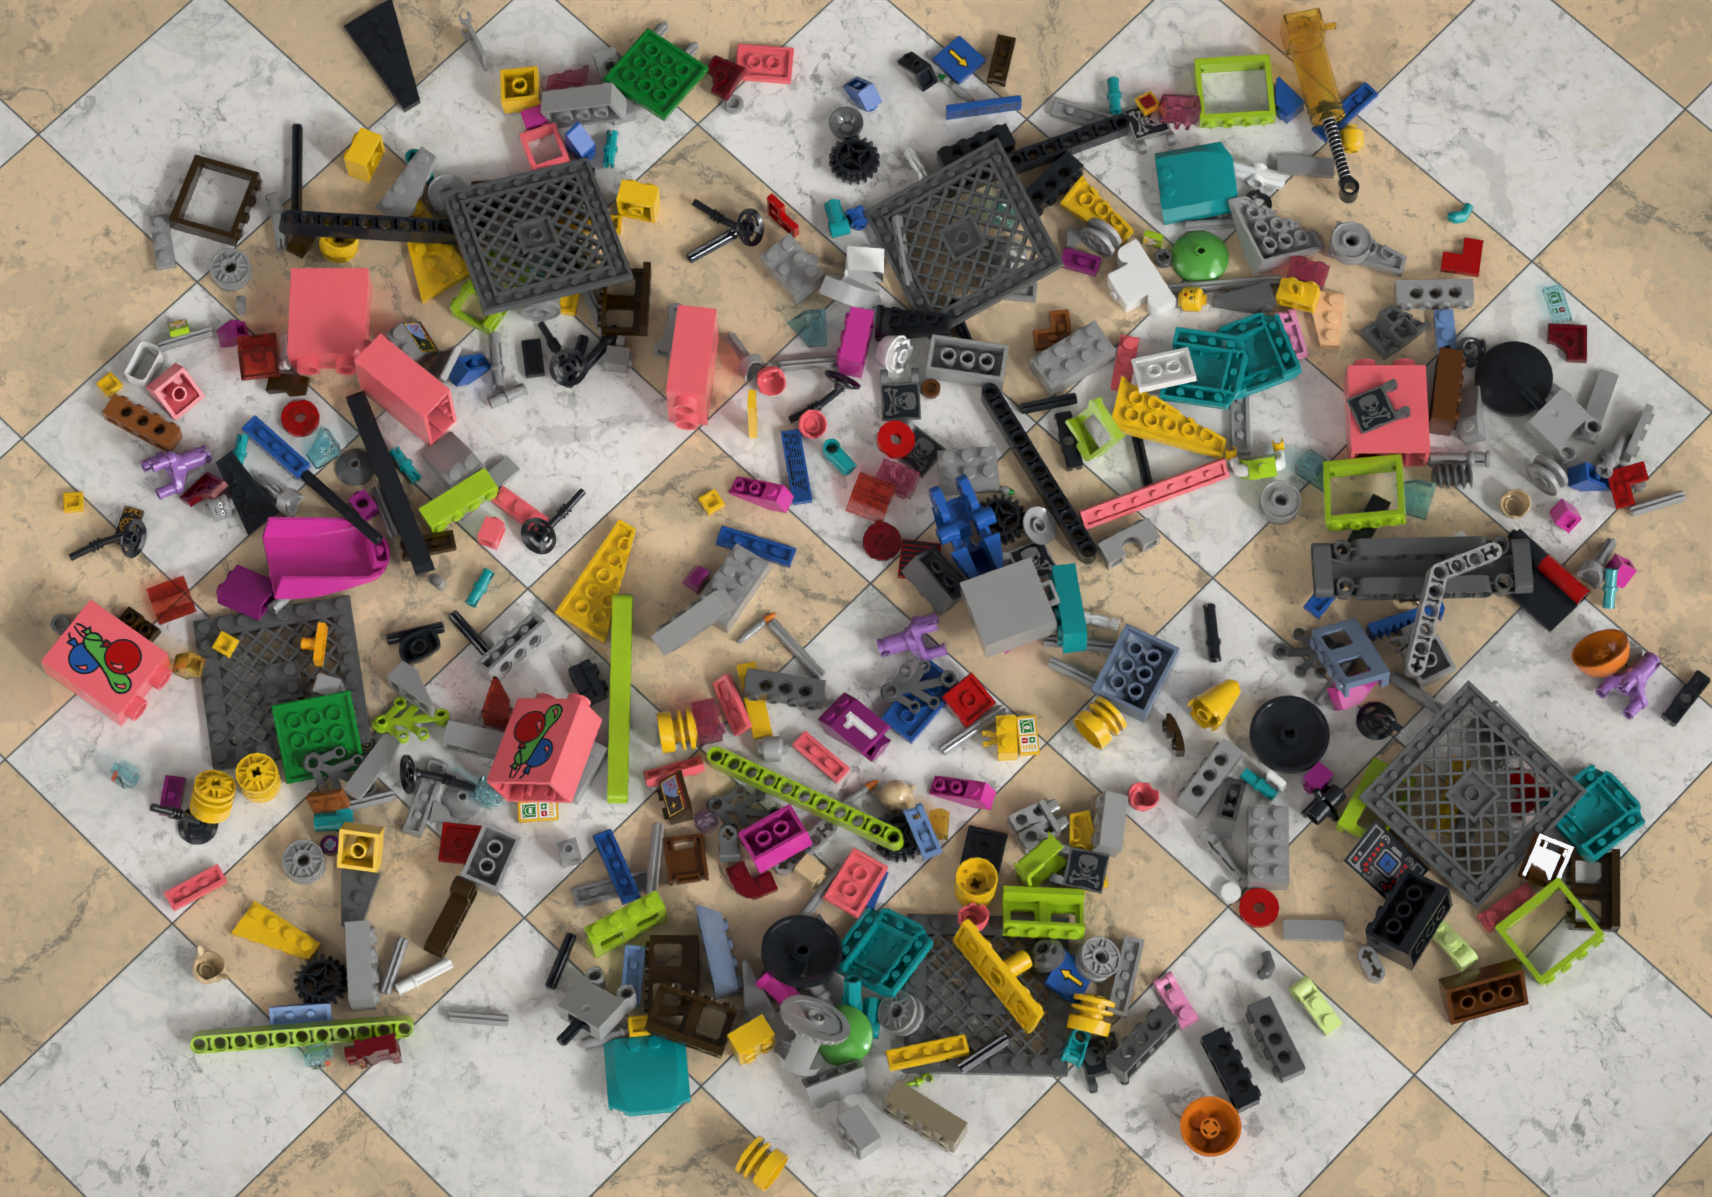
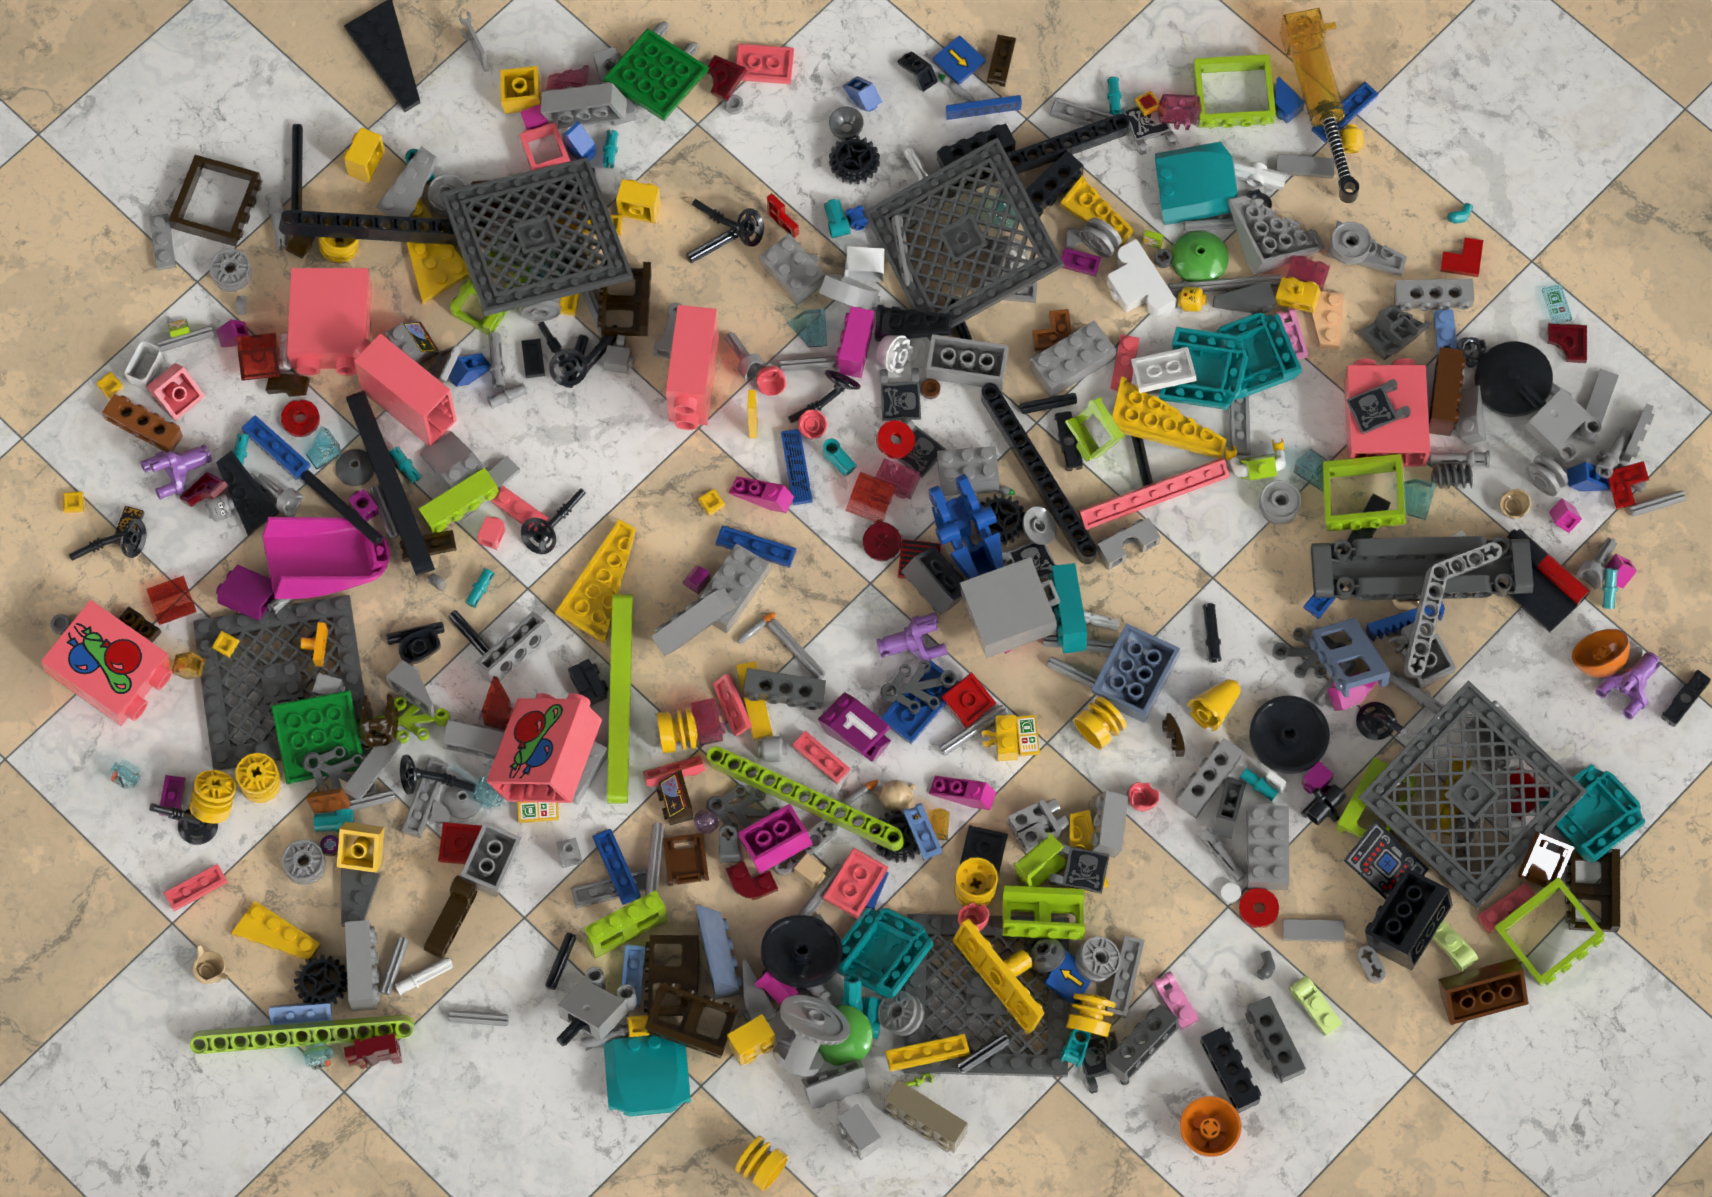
(384, 725): none -> dark brown piece

